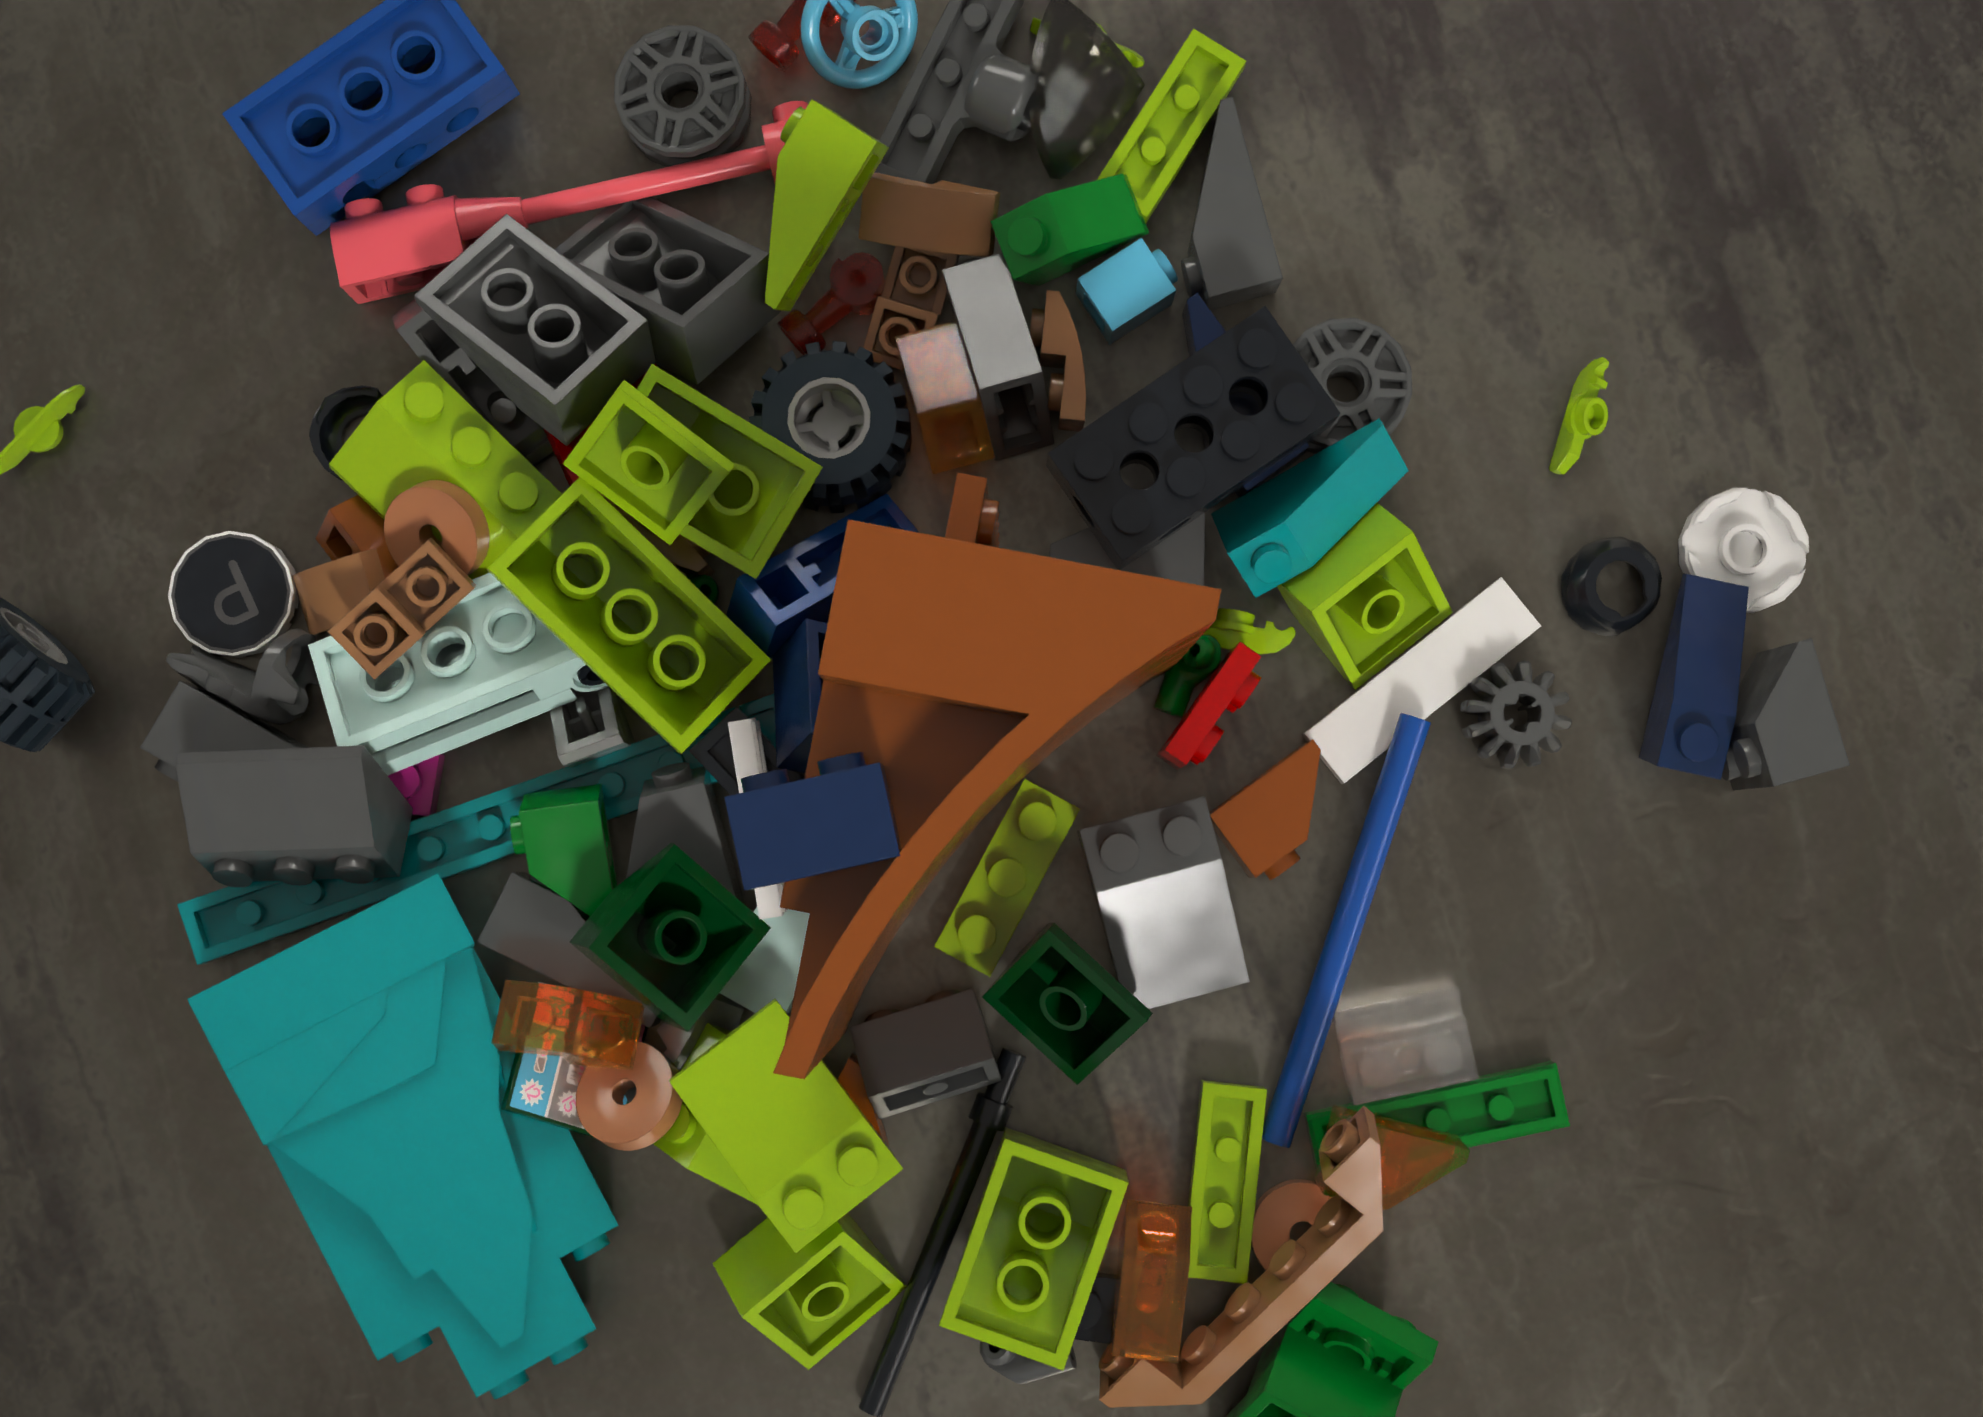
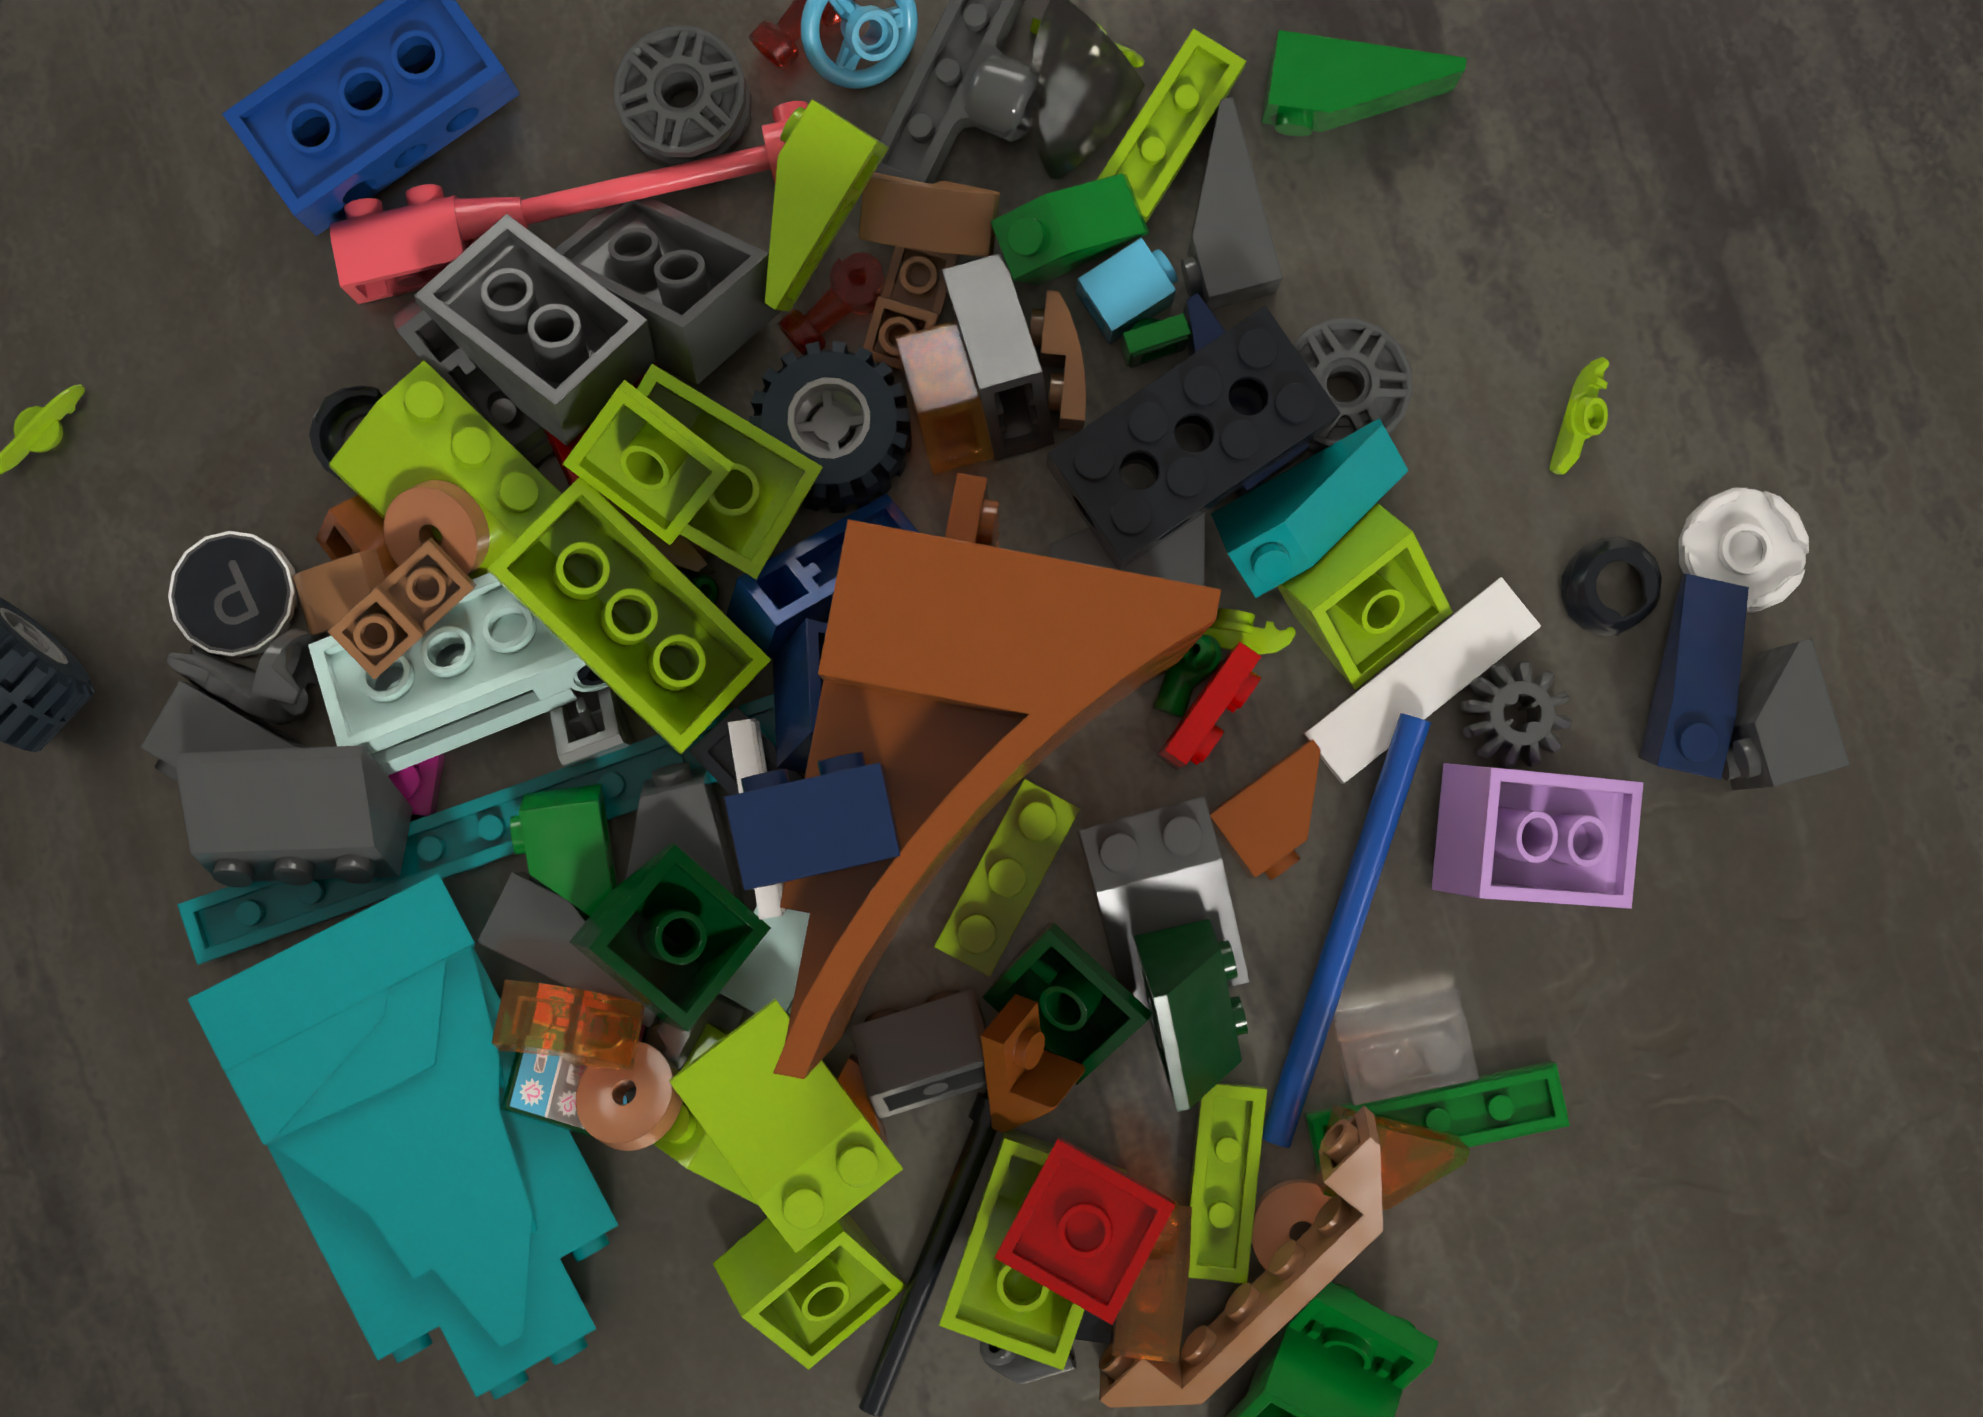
(1019, 1072): none -> dark orange slope
(1085, 1230): none -> red plate
(1154, 339): none -> green tile
(1191, 1007): none -> dark green slope
(1335, 81): none -> green slope
(1537, 836): none -> lavender slope

